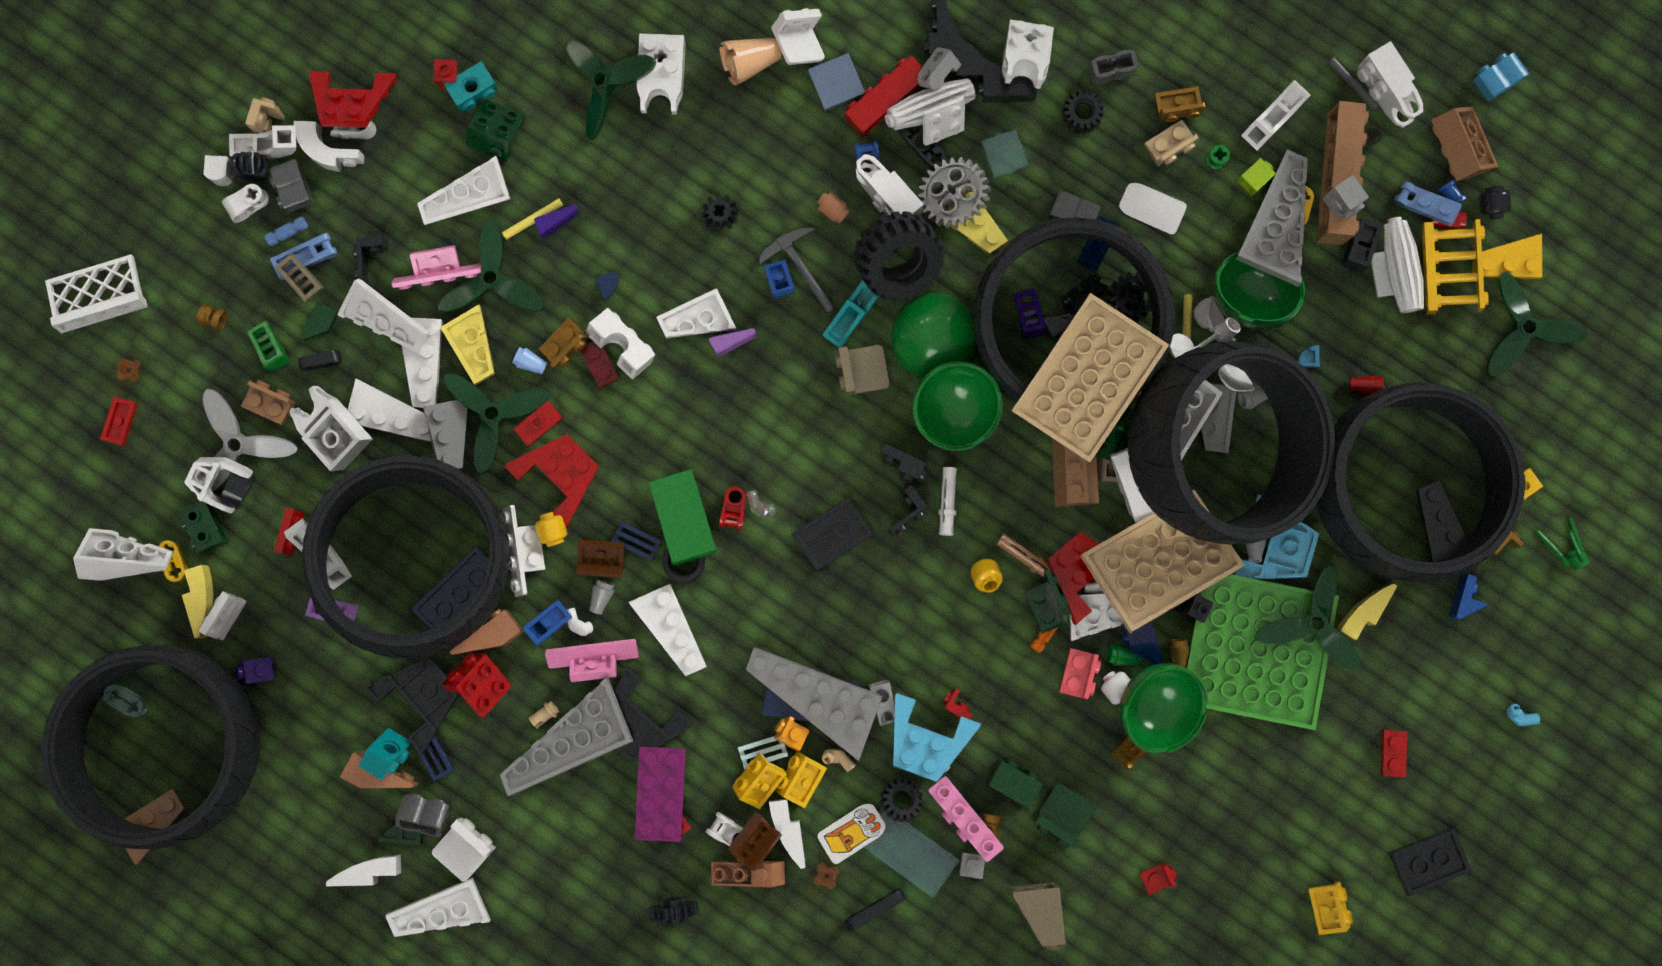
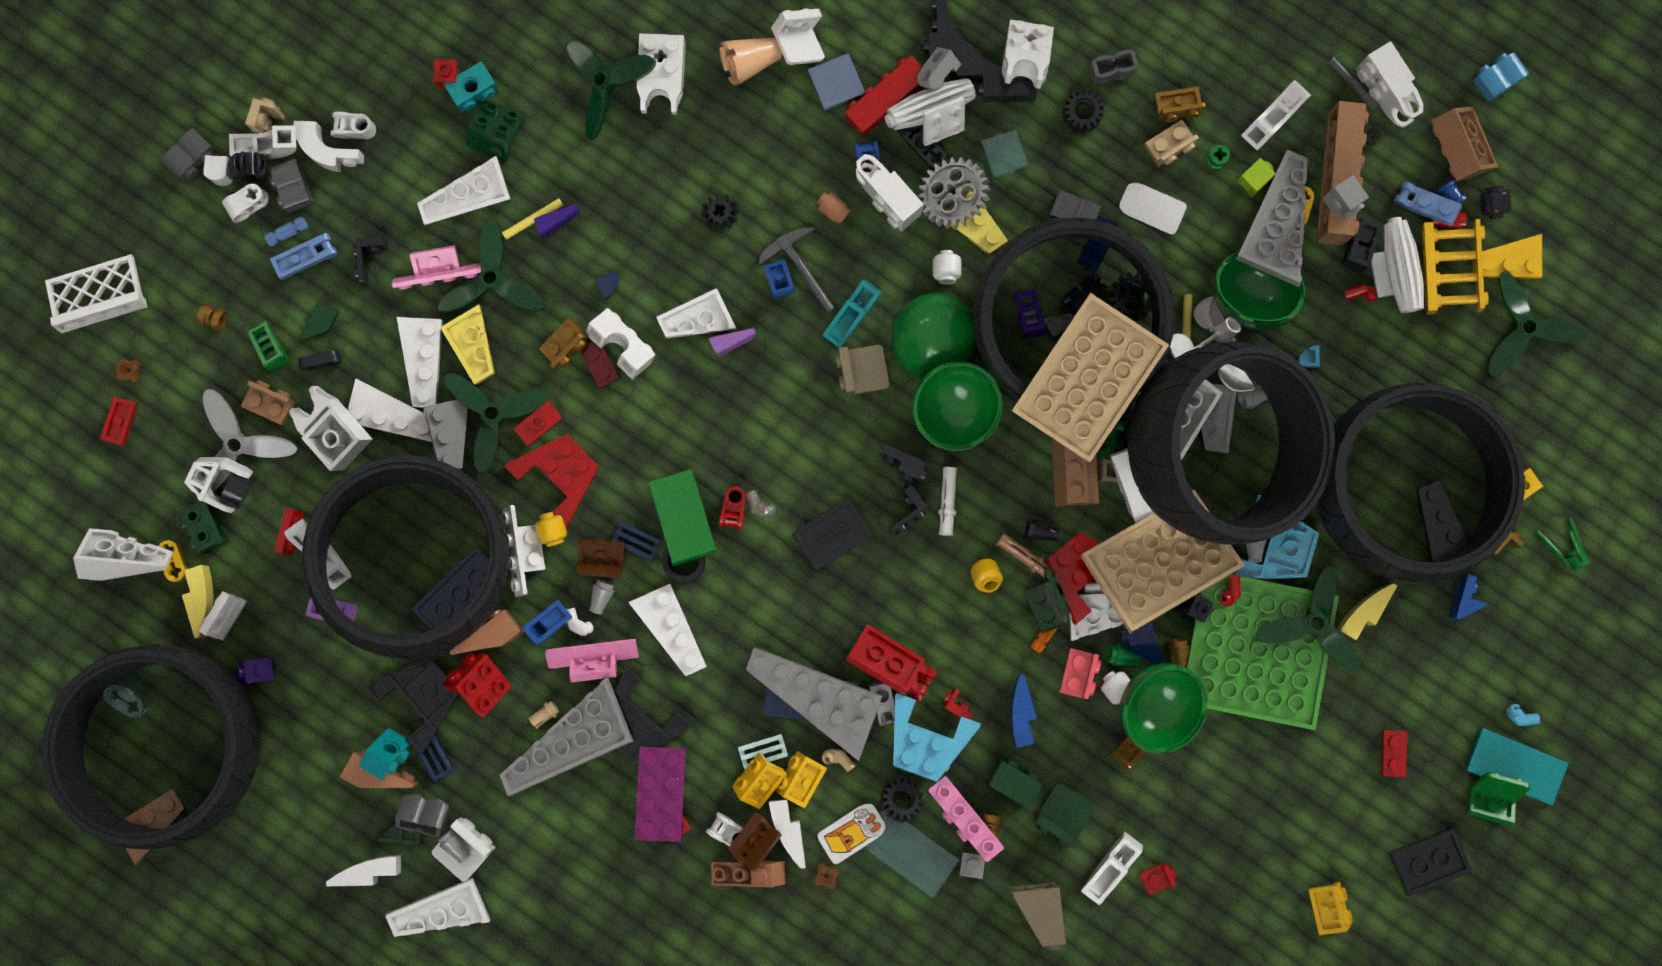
(188, 155): none -> dark grey brick
(306, 297): dark tan slope -> none
(348, 106): red wing -> none
(376, 312): white wing -> none
(453, 845): none -> light grey cone
(529, 361): light blue cone -> none
(673, 910): black gear -> none
(791, 733): light orange bracket -> none
(875, 909): black beam -> none
(883, 238): black tyre -> none
(891, 663): none -> red tile
(946, 267): none -> white head
(1020, 713): none -> blue slope
(1040, 531): none -> black cone
(1112, 868): none -> white slope
(1233, 593): none -> red arm
(1362, 290): none -> red arm
(1366, 385): red cone -> none
(1495, 797): none -> green bracket
(1516, 760): none -> teal tile

